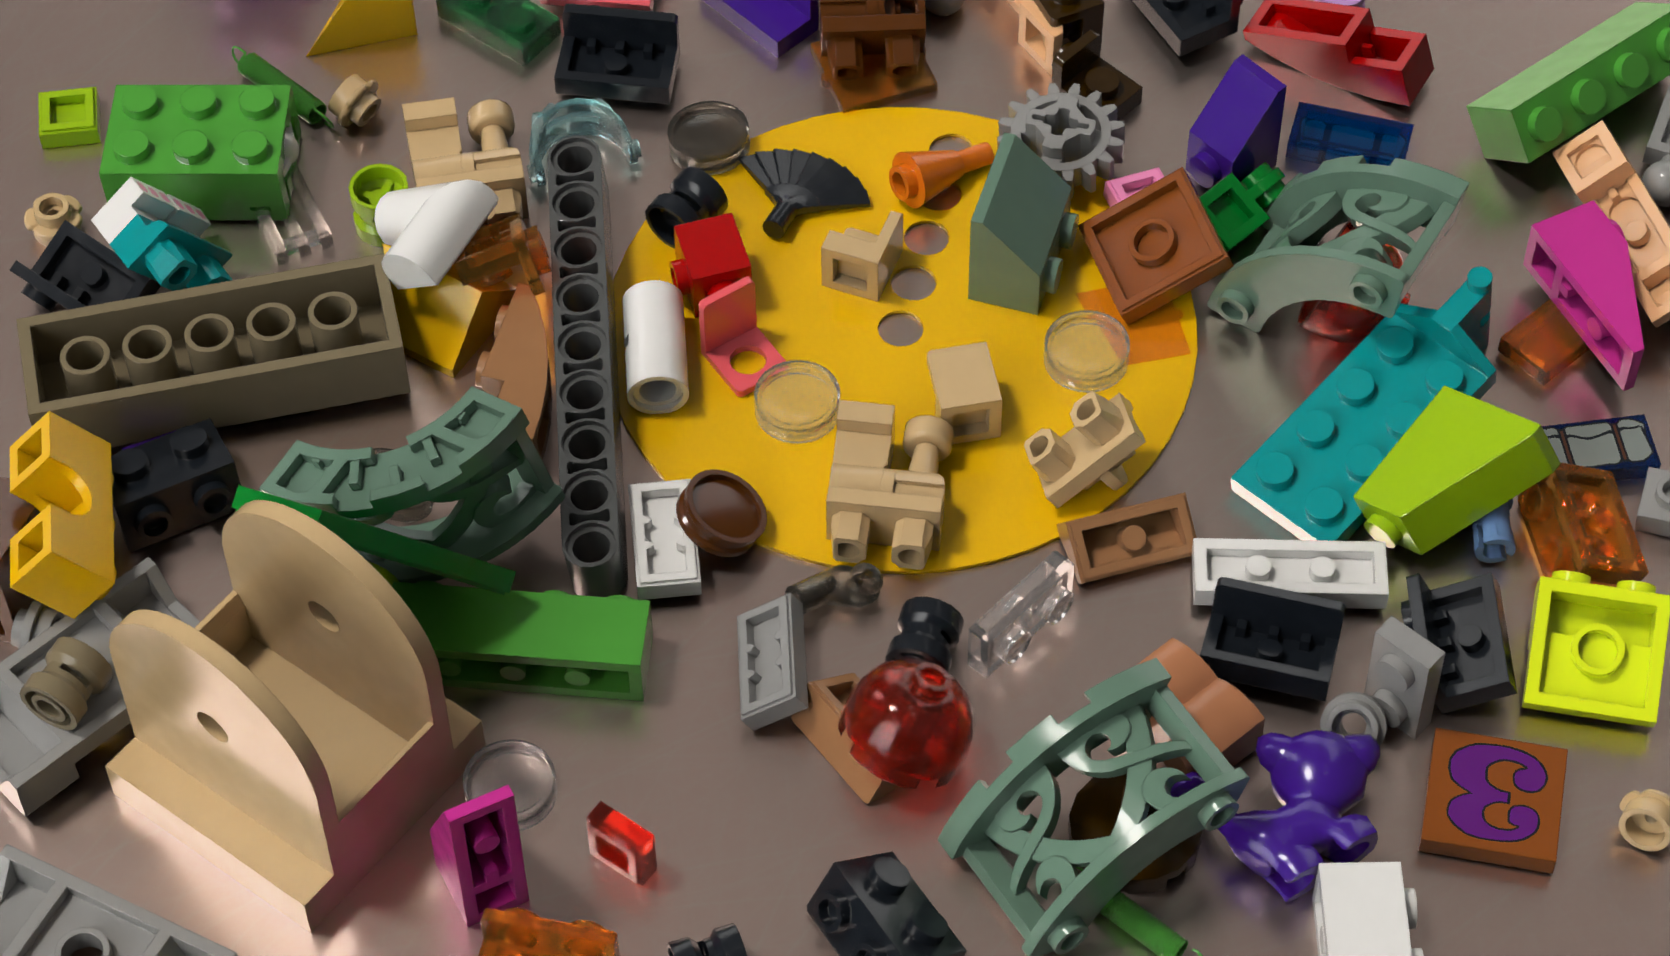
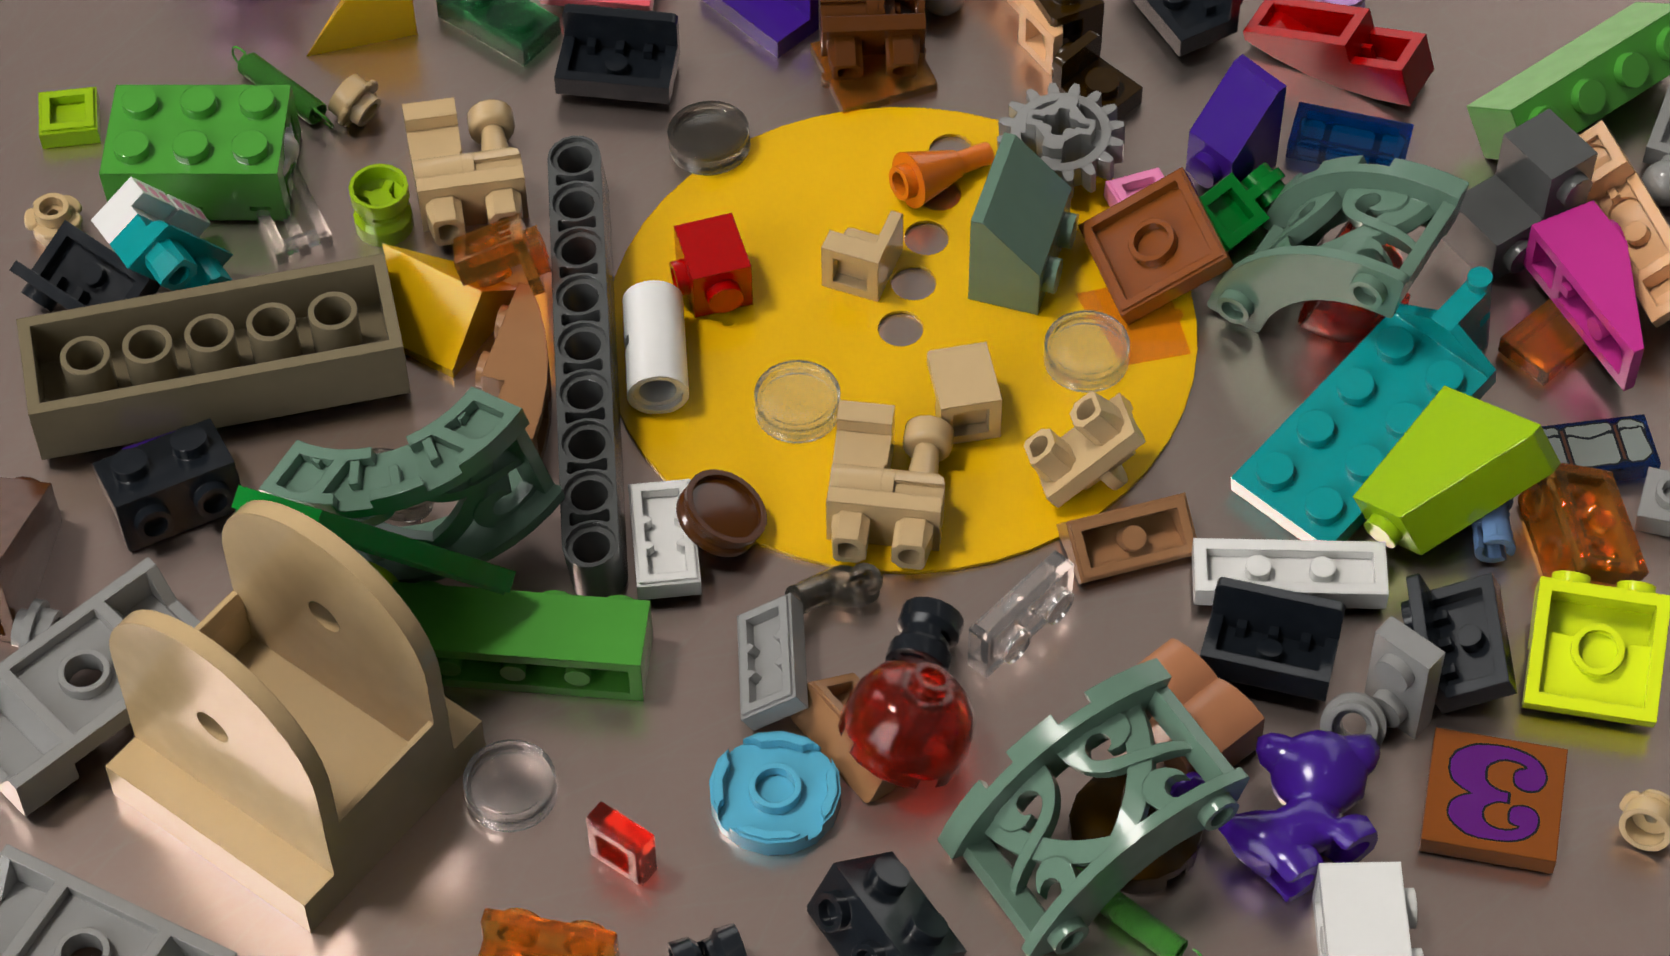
(66, 683): dark tan wheel -> none
(69, 547): yellow arch -> none
(430, 228): white brick -> none
(481, 854): dark pink slope -> none
(576, 118): clear light blue helmet -> none
(691, 198): black wheel -> none
(730, 328): coral bracket -> none
(775, 793): none -> medium azure tile
(802, 185): black hand -> none
(1538, 175): none -> dark grey brick

